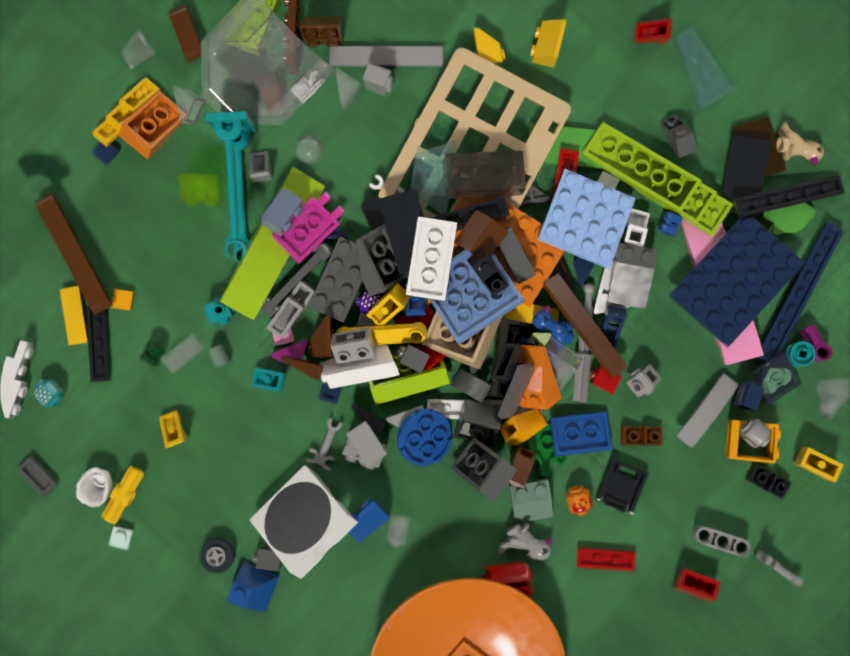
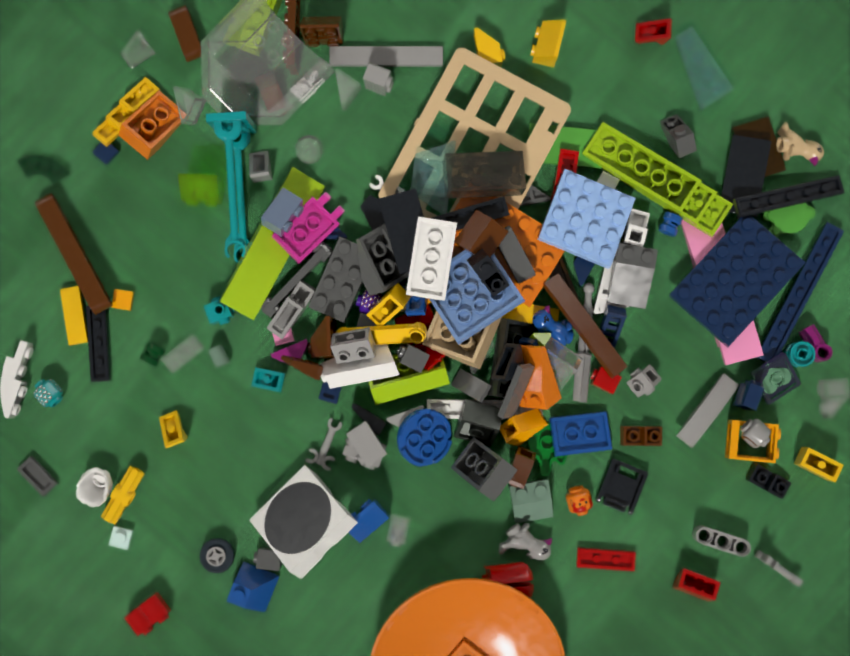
(147, 614): none -> red brick

